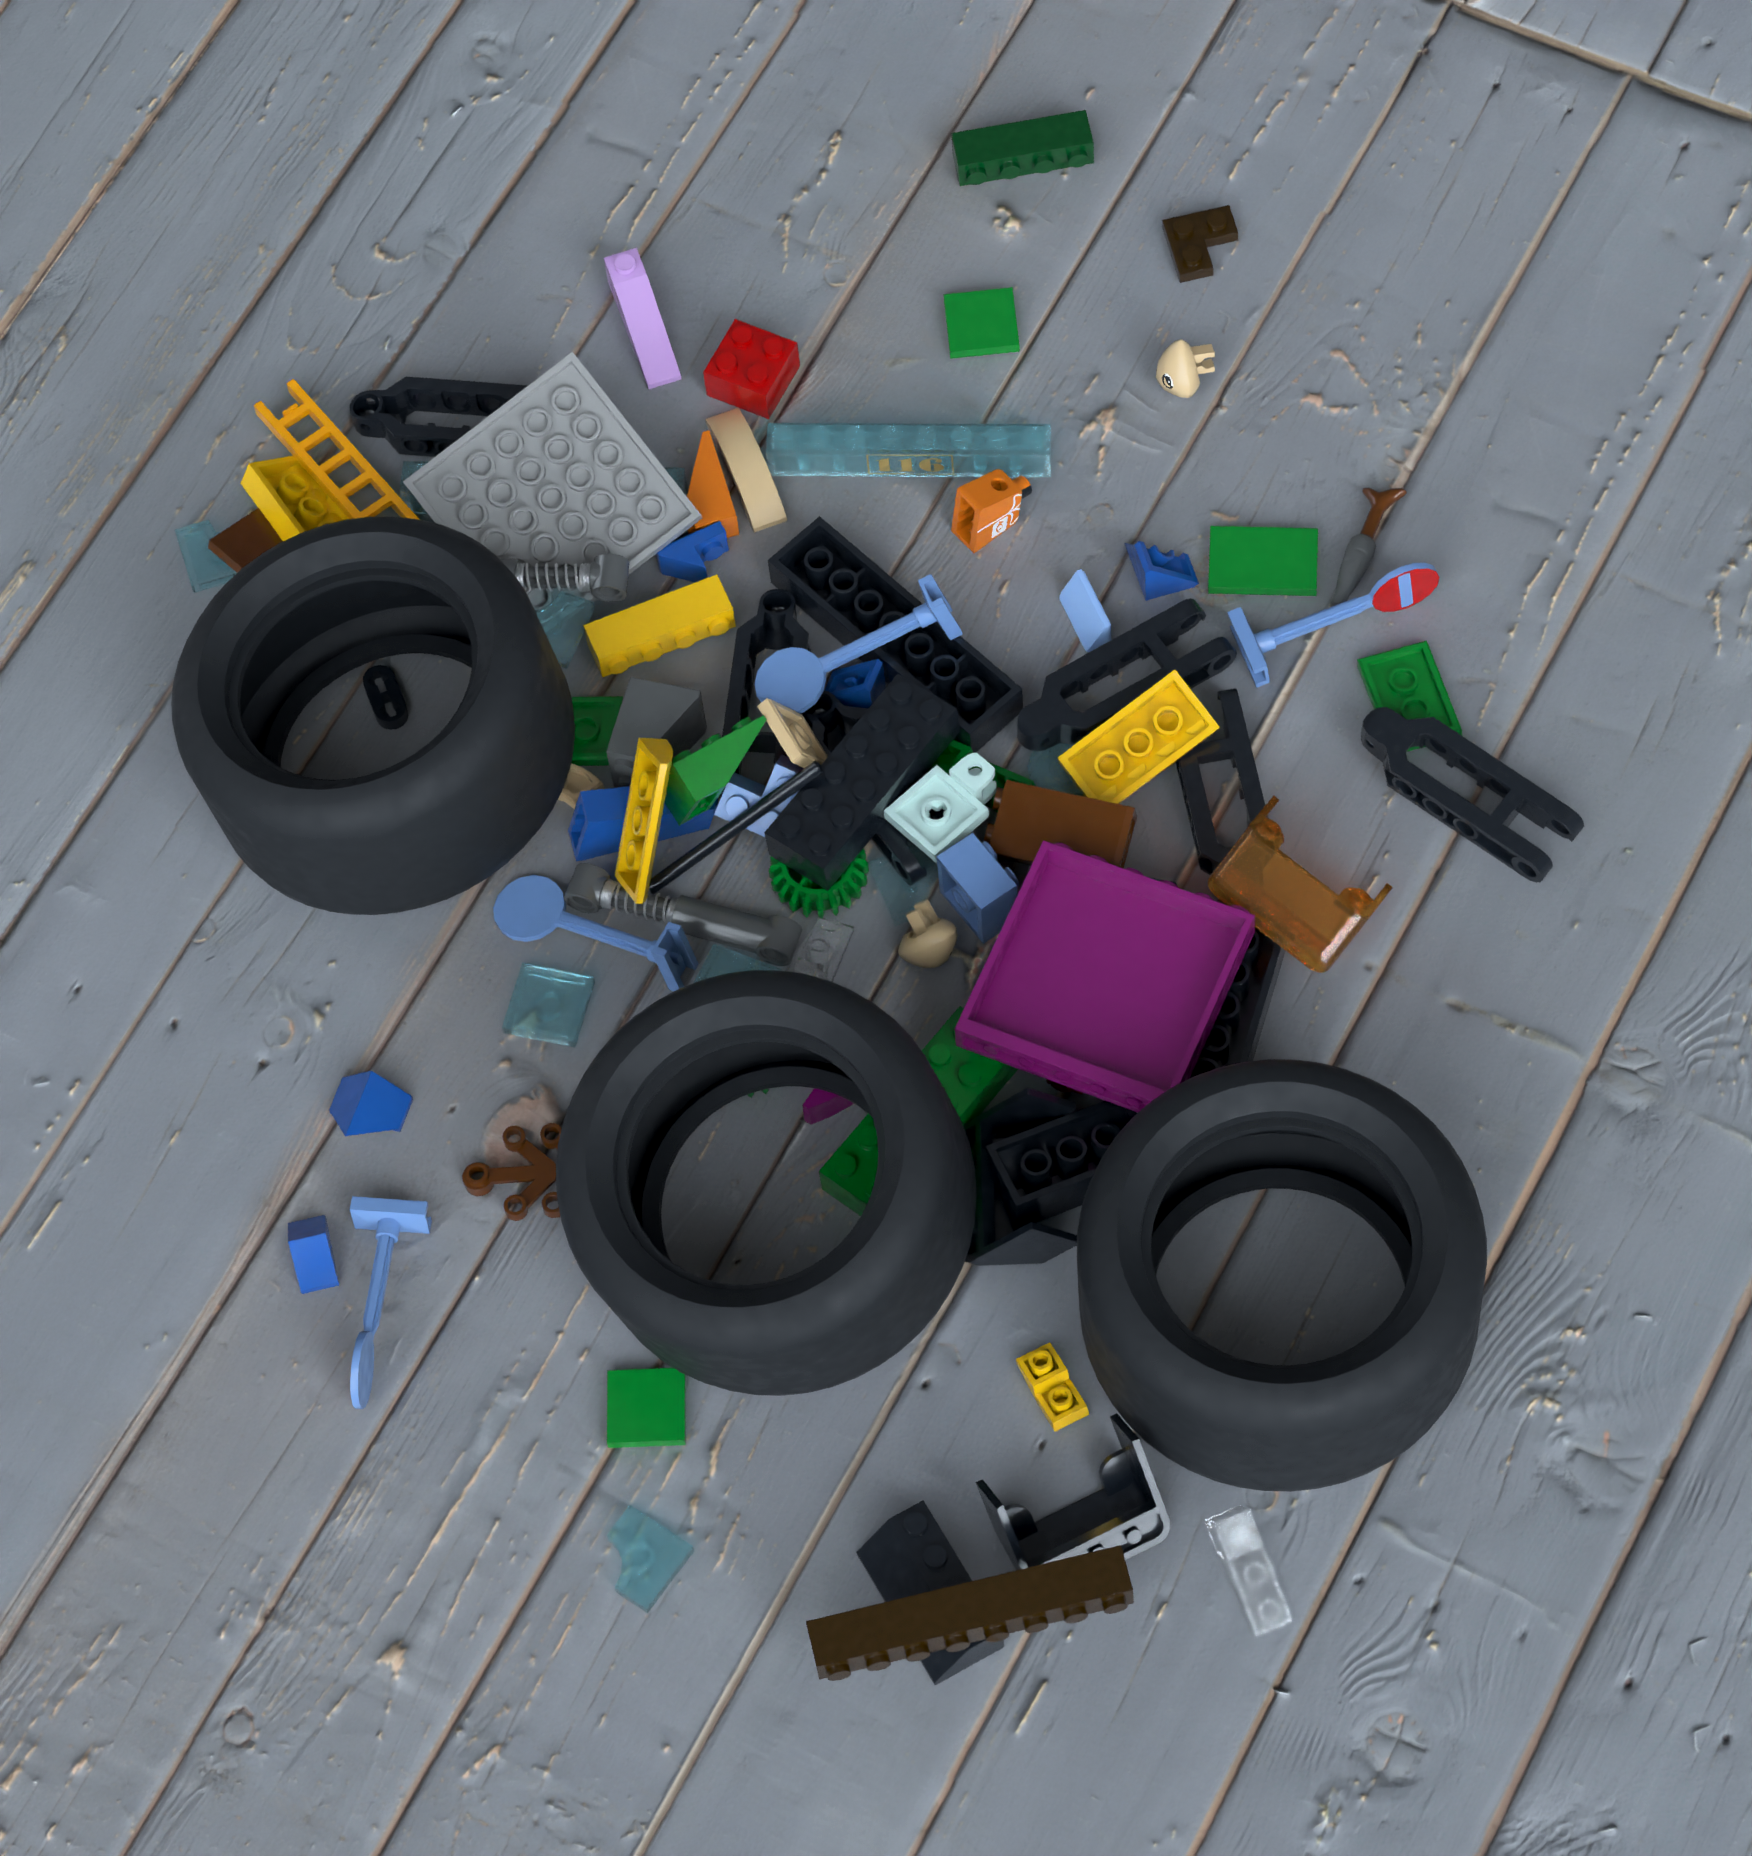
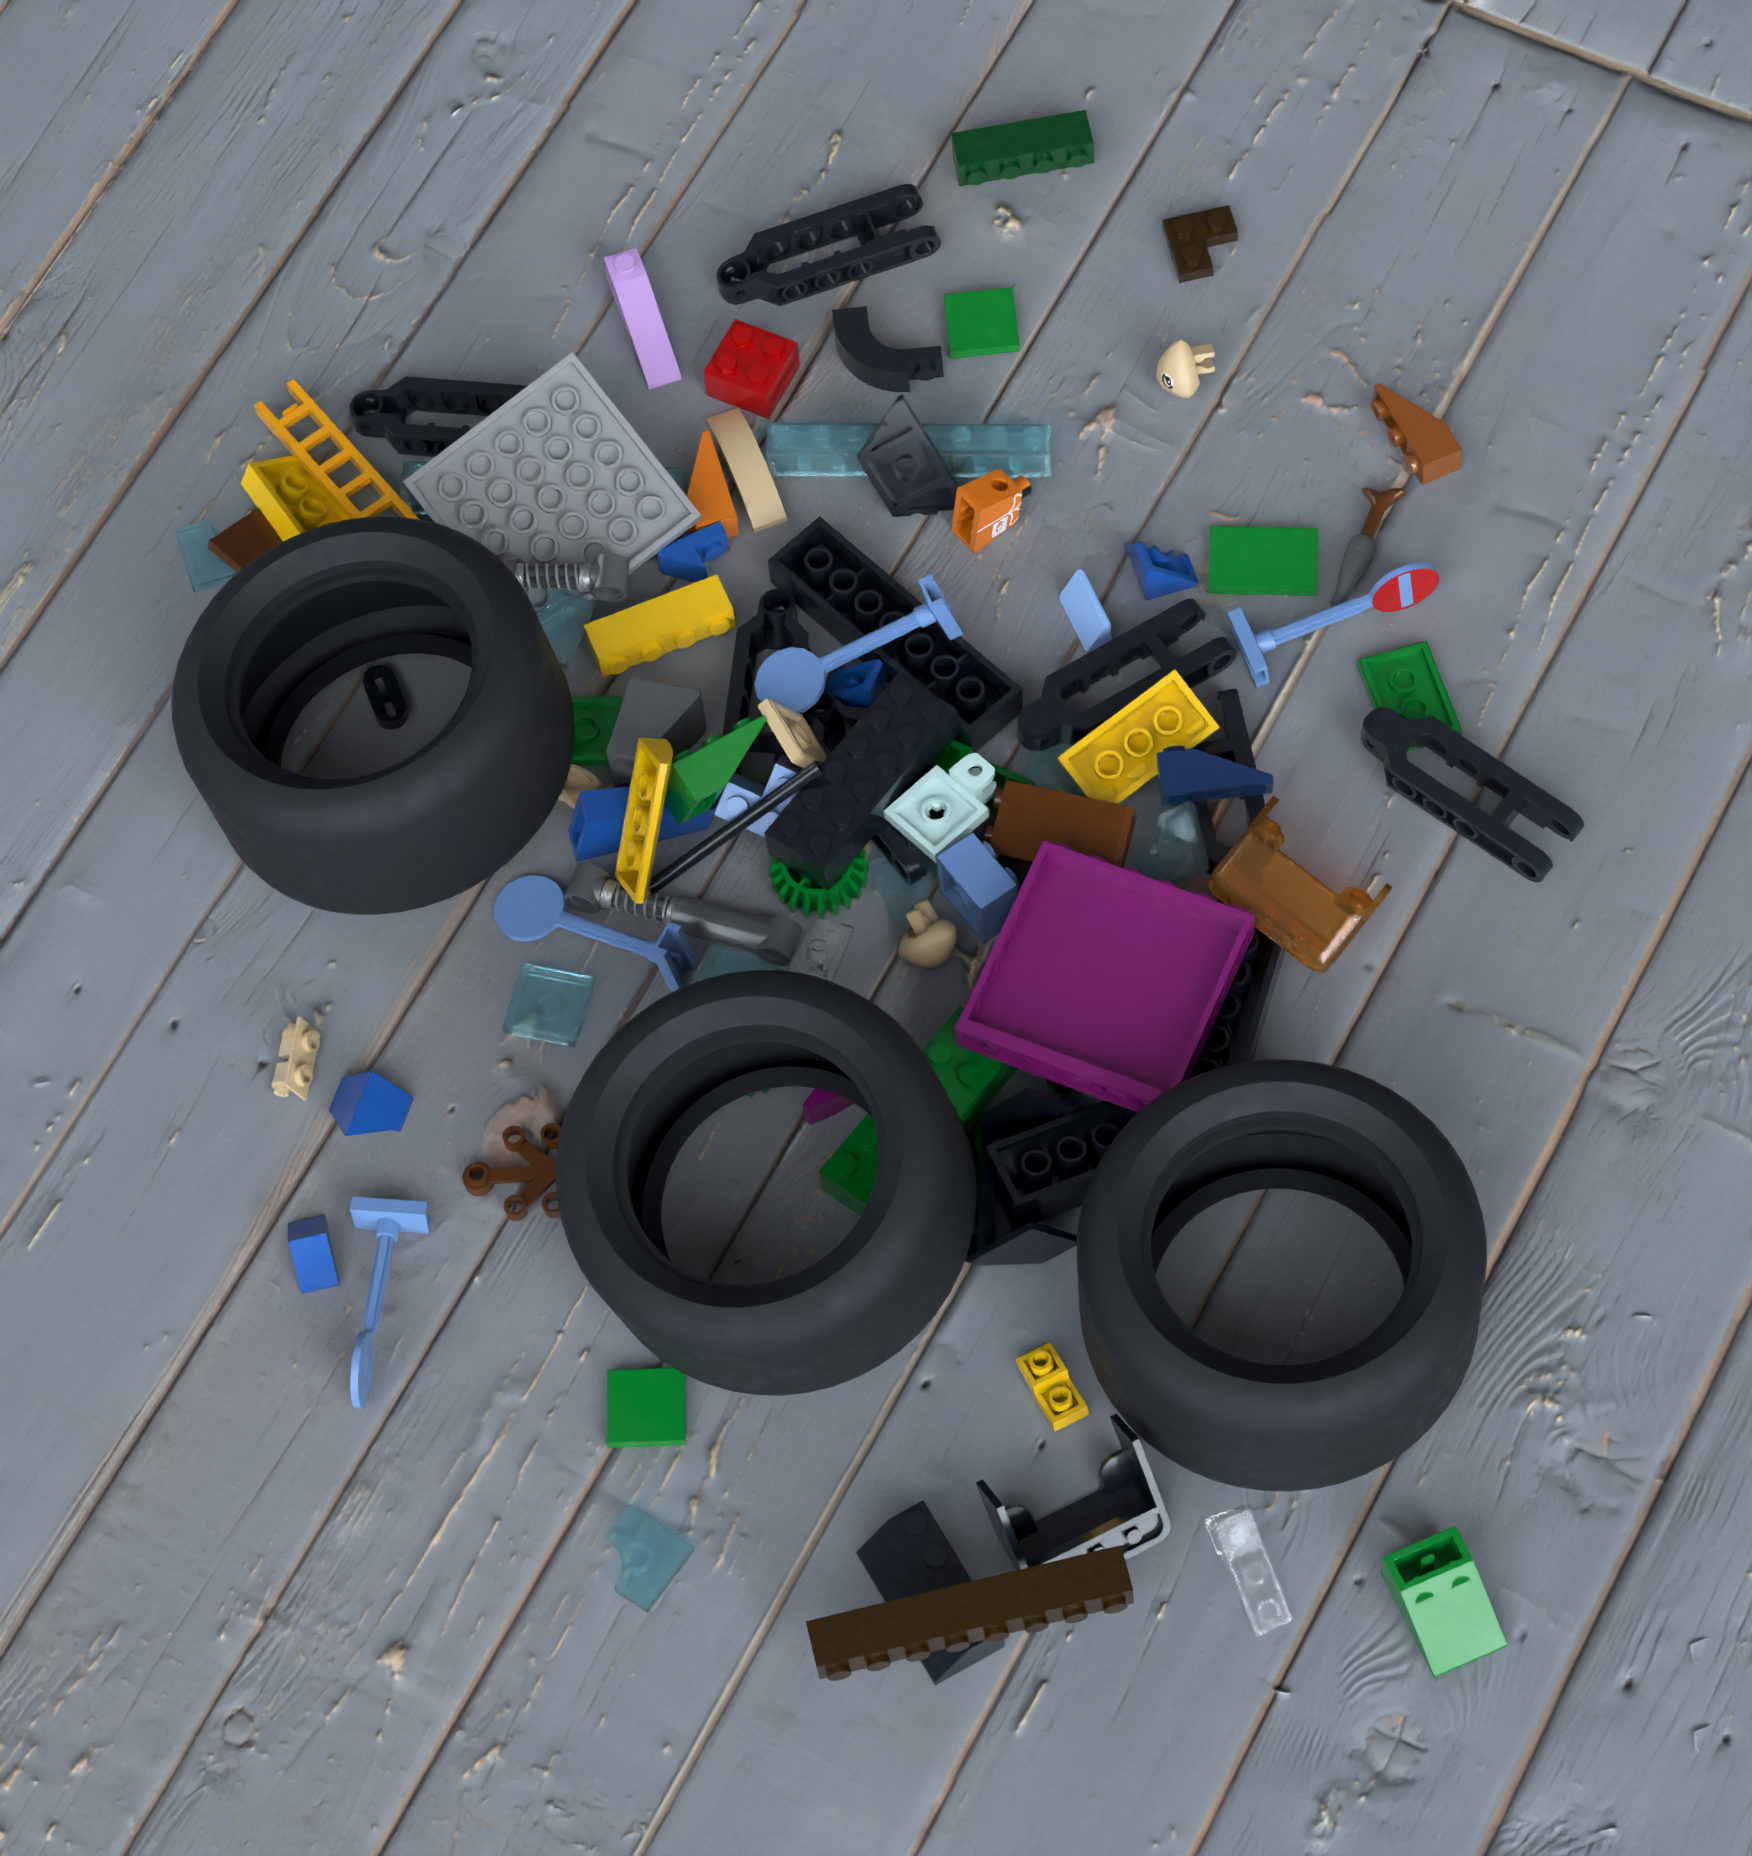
(300, 1046): none -> tan hinge
(856, 218): none -> black piece
(876, 363): none -> black arch
(907, 465): none -> black wing
(1178, 847): none -> clear light blue tile
(1205, 777): none -> dark blue slope
(1423, 438): none -> dark orange slope
(1443, 1601): none -> slope

